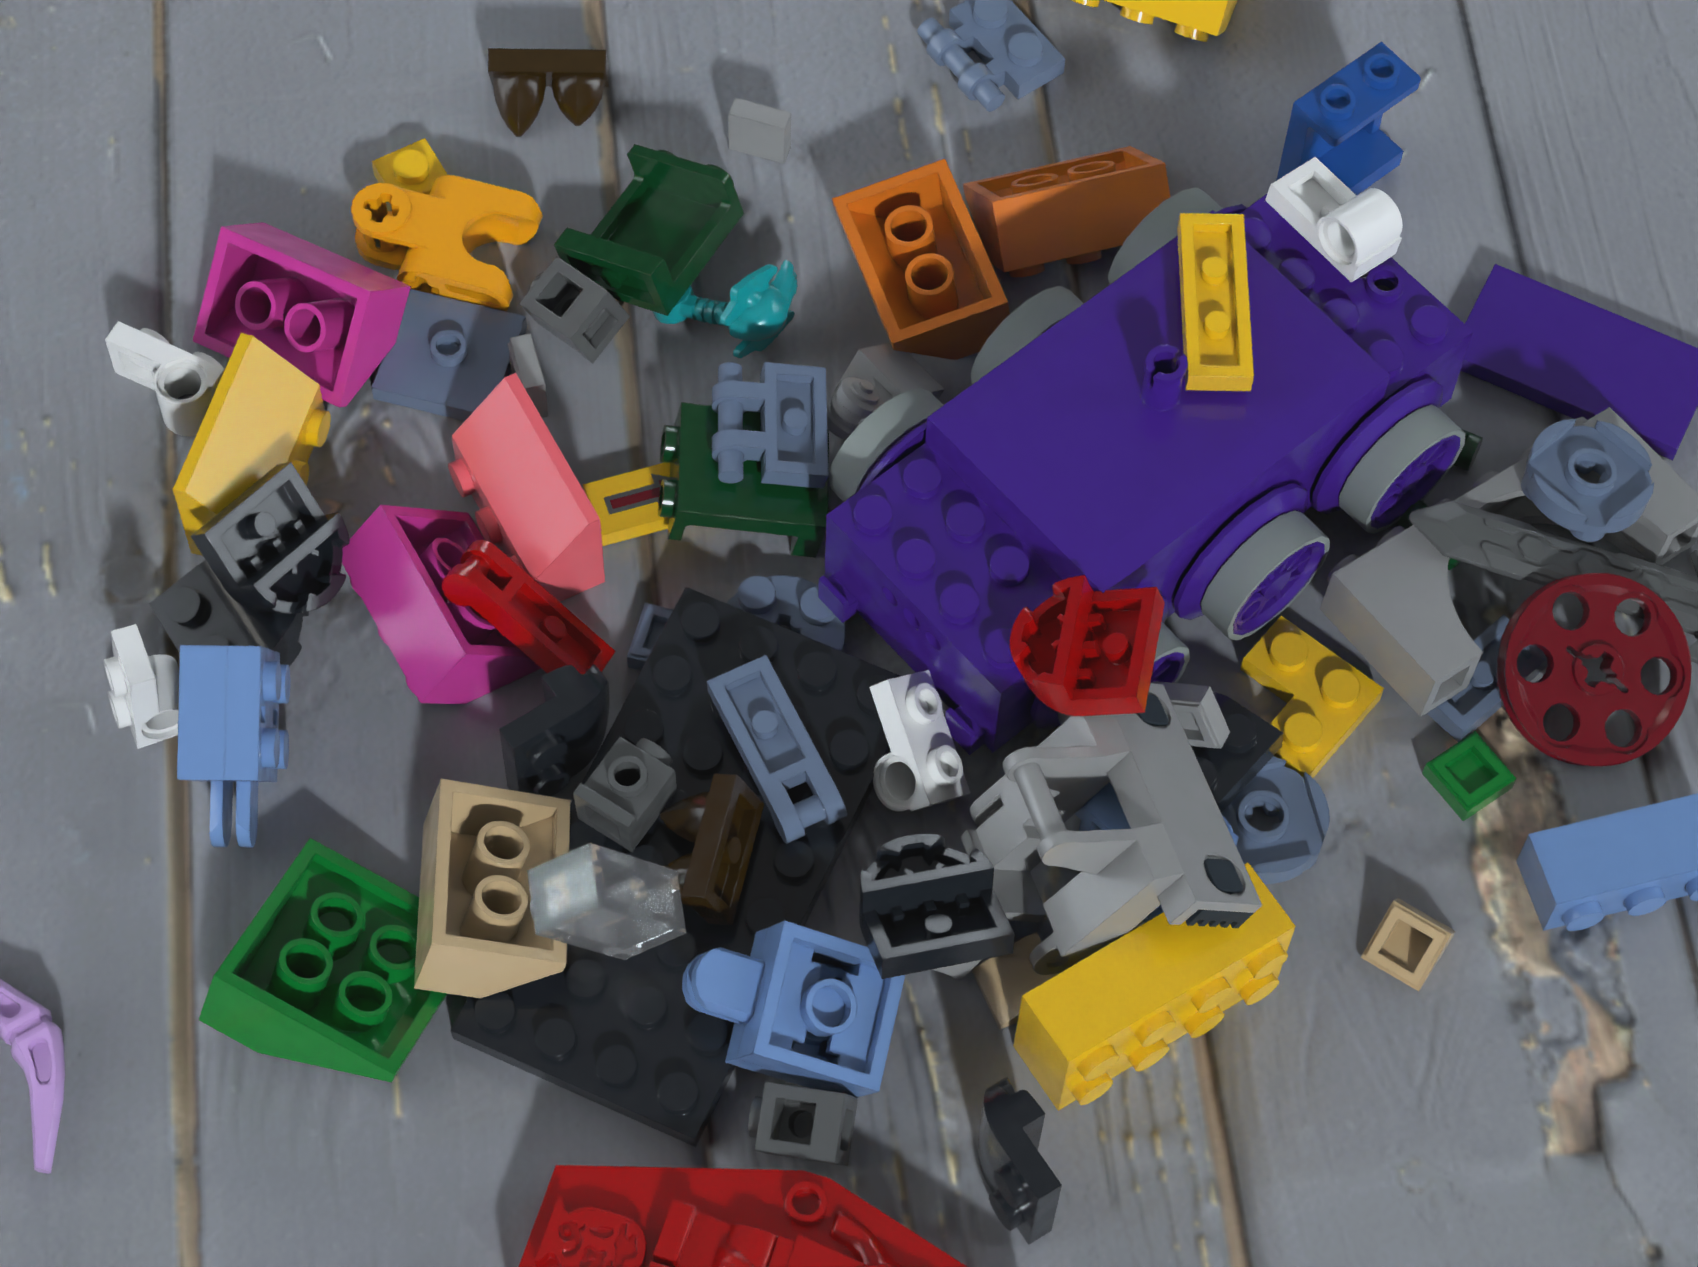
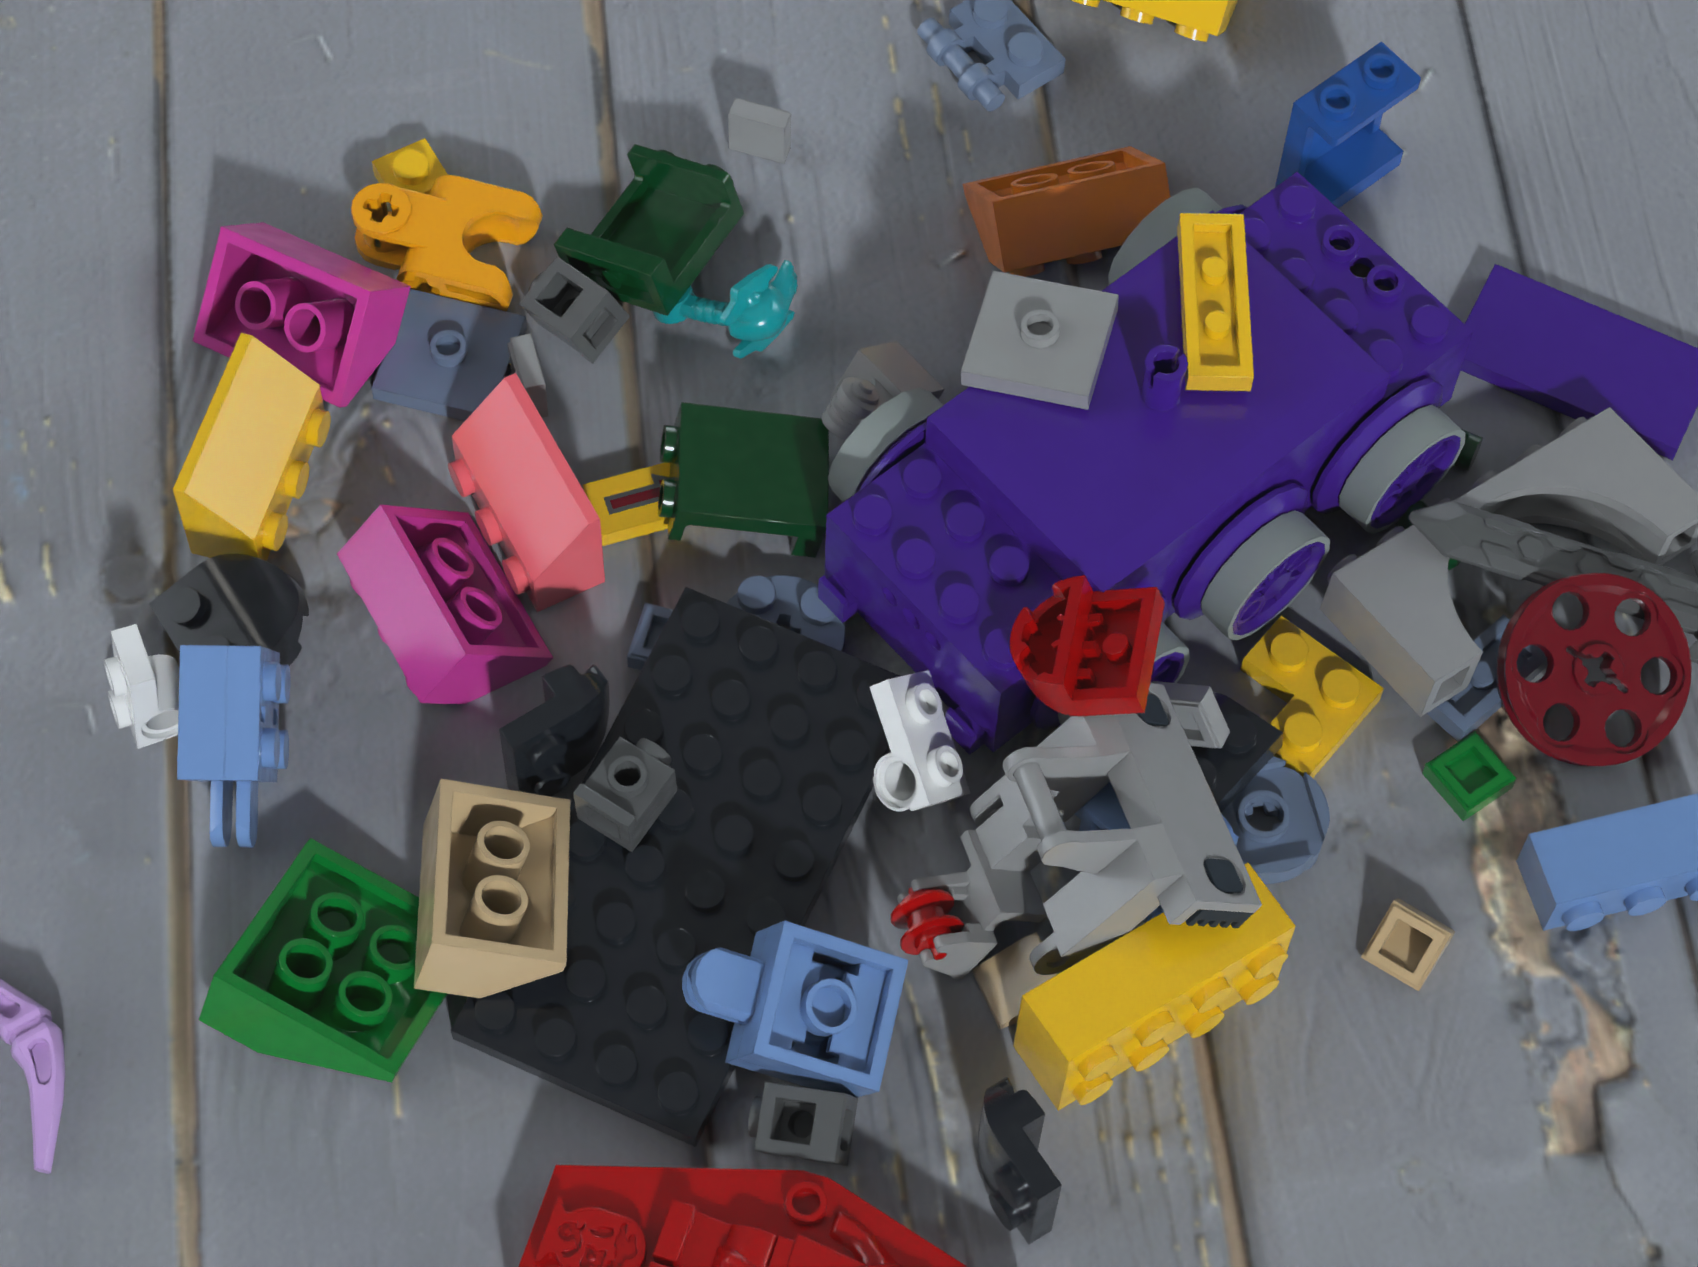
(167, 370): white plate -> none
(276, 546): black slope -> none
(523, 74): dark brown tile -> none
(523, 610): red plate -> none
(606, 901): clear brick -> none
(724, 832): dark brown tile -> none
(775, 747): sand blue plate -> none
(792, 424): sand blue plate -> none
(923, 262): orange slope -> none
(930, 907): black slope -> none
(1039, 340): none -> light grey plate
(1344, 227): white plate -> none
(1582, 506): sand blue plate -> none

